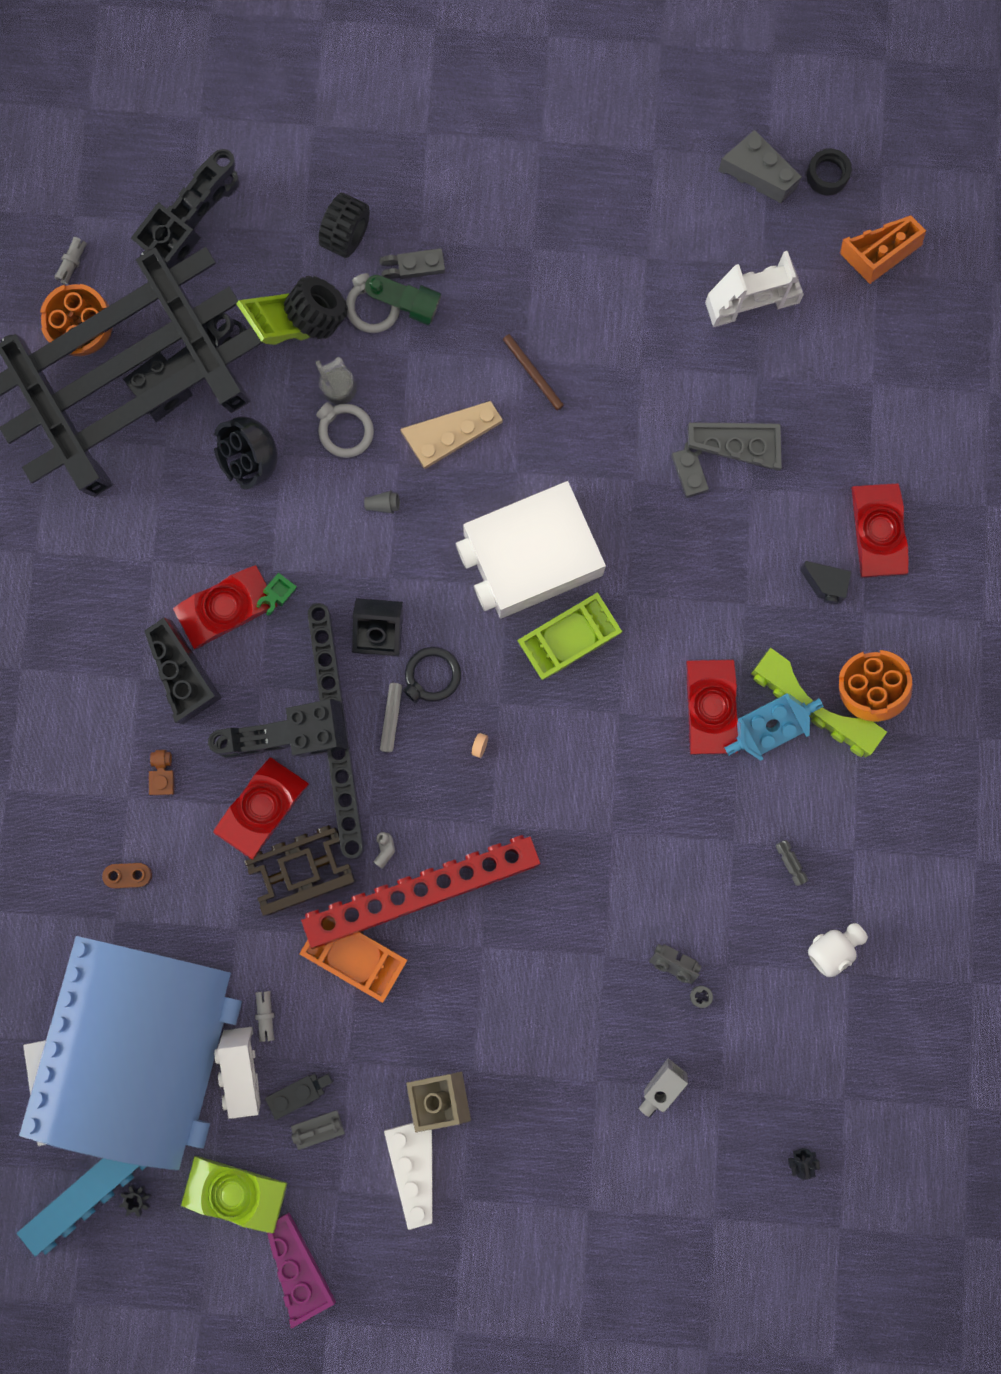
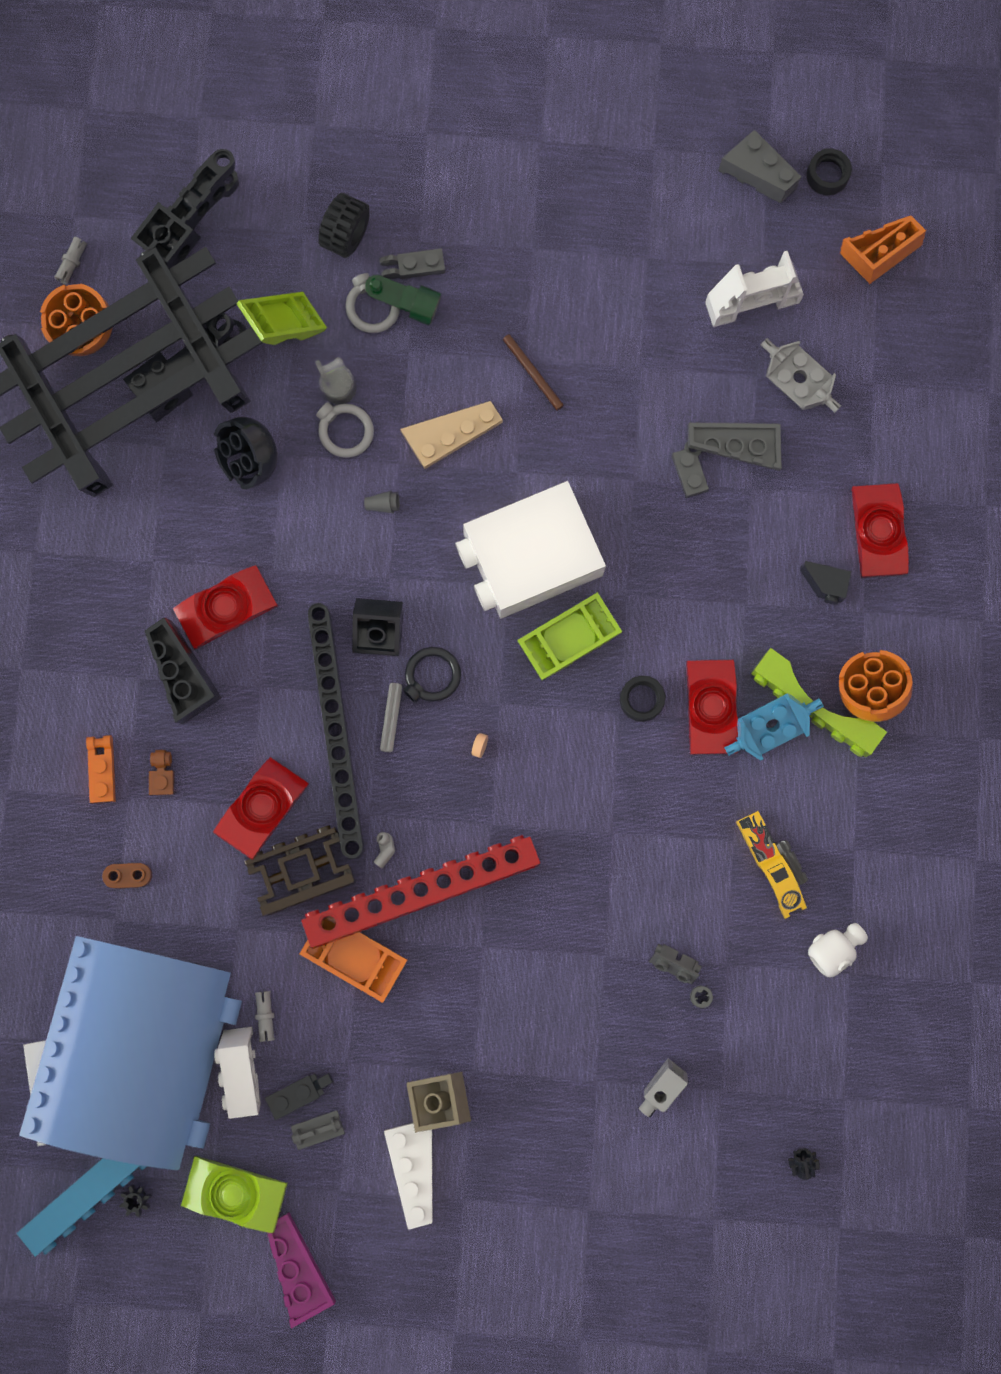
(101, 770): none -> orange plate
(277, 592): green plate -> none
(308, 731): black brick -> none
(315, 307): black tyre -> none
(656, 687): none -> black tyre
(771, 863): none -> piece
(792, 359): none -> light grey plate

